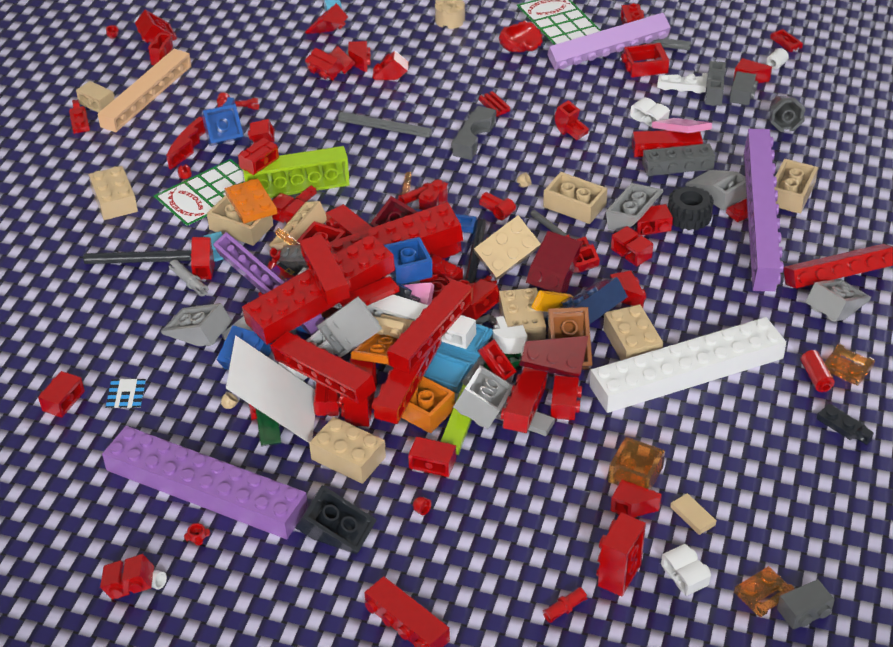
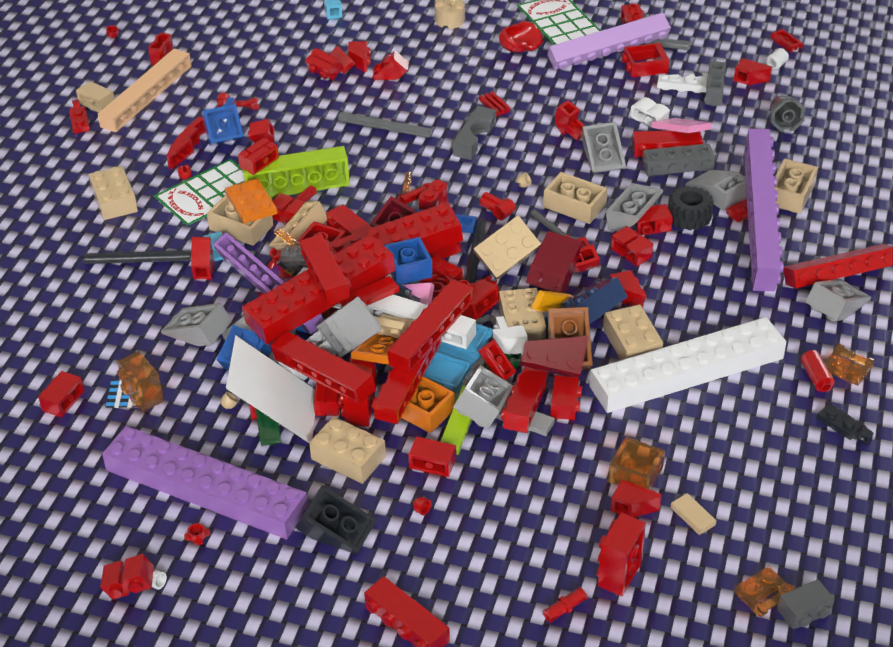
(140, 381): none -> clear orange piece
(151, 25): red slope -> none
(192, 281): light grey pin -> none
(328, 21): red slope -> none
(603, 147): none -> light grey slope
(686, 569): white brick -> none
(743, 88): dark grey brick -> none

